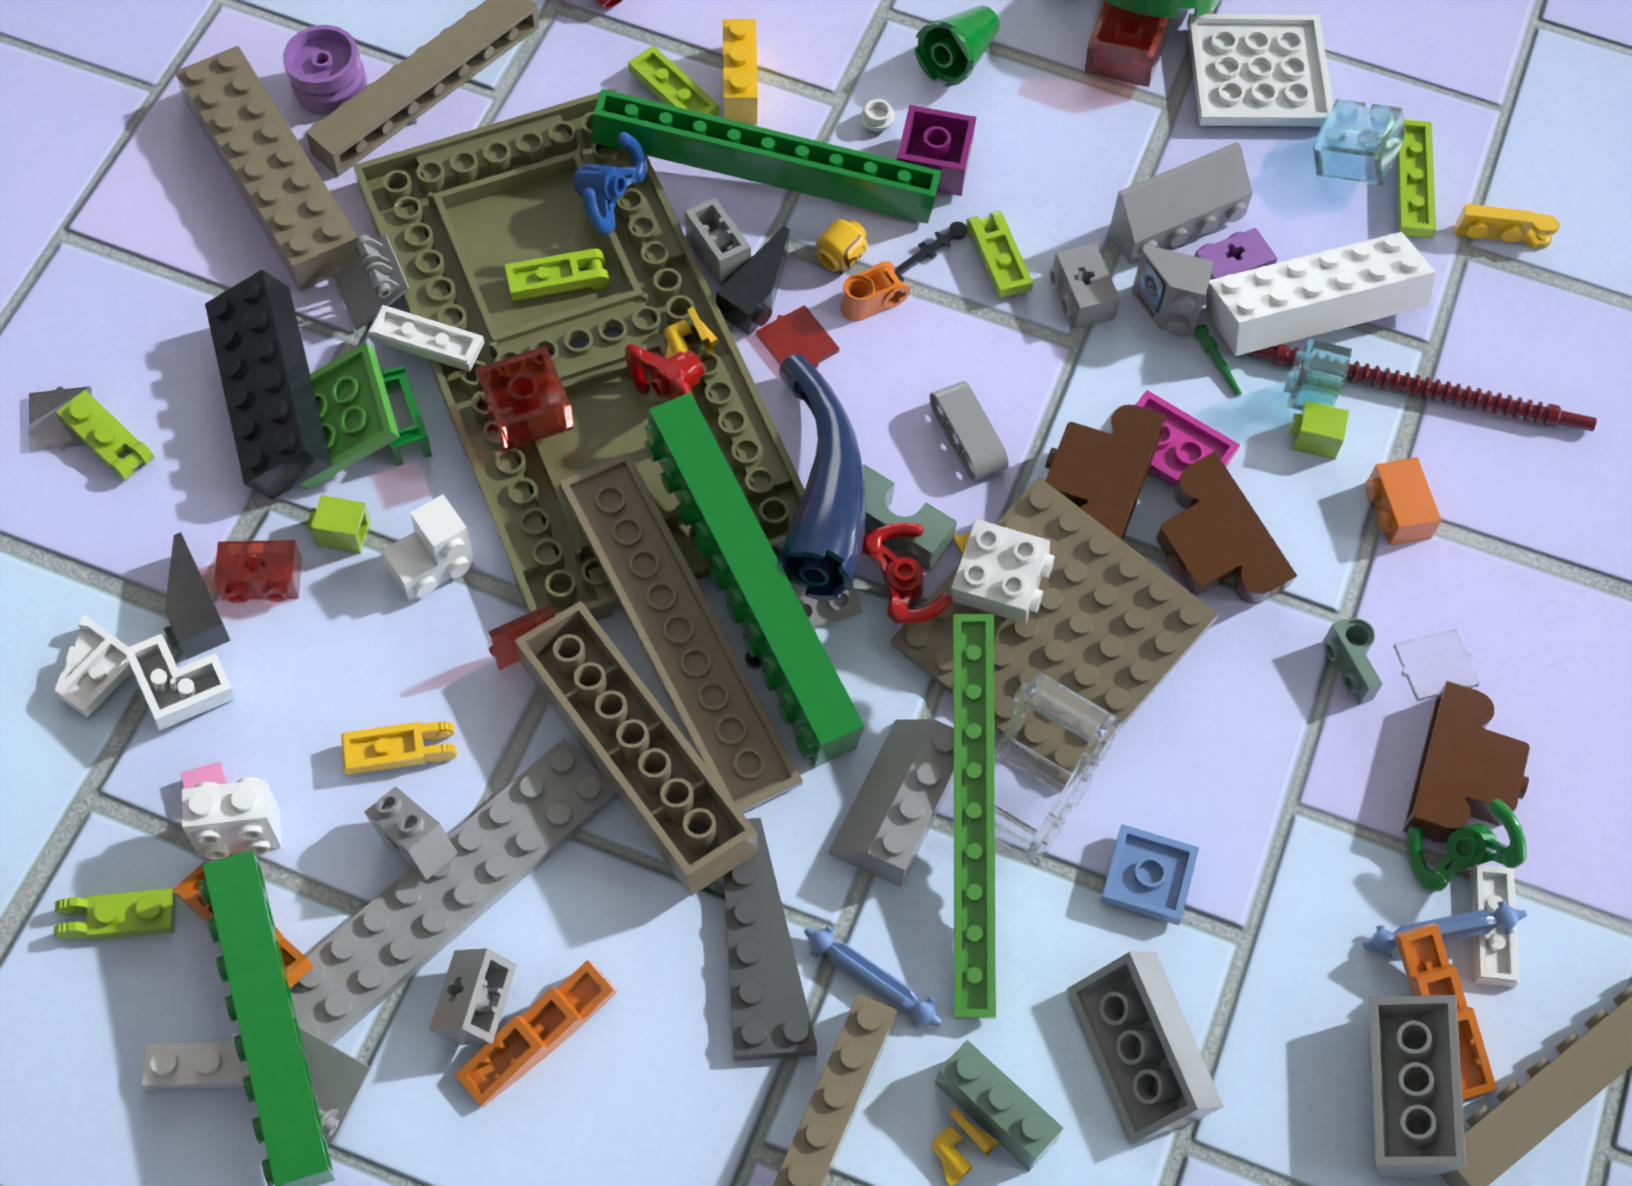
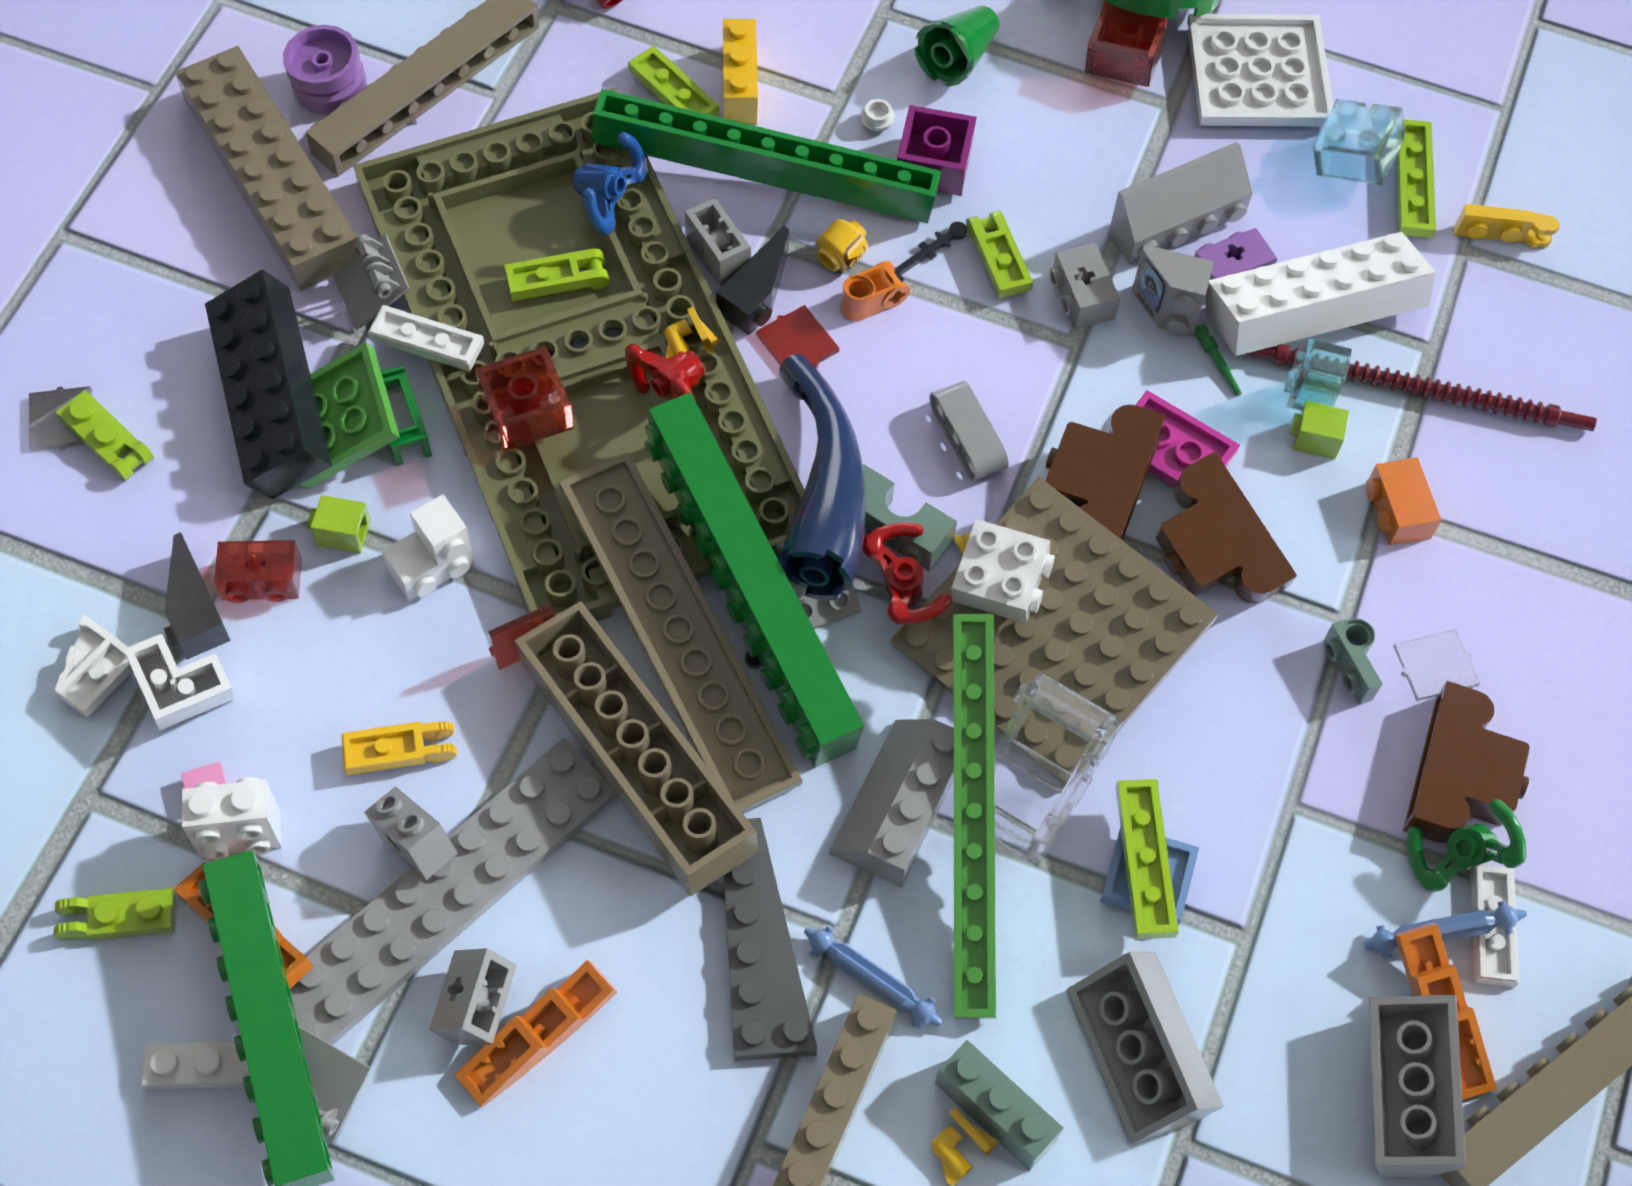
(1146, 859): none -> lime plate

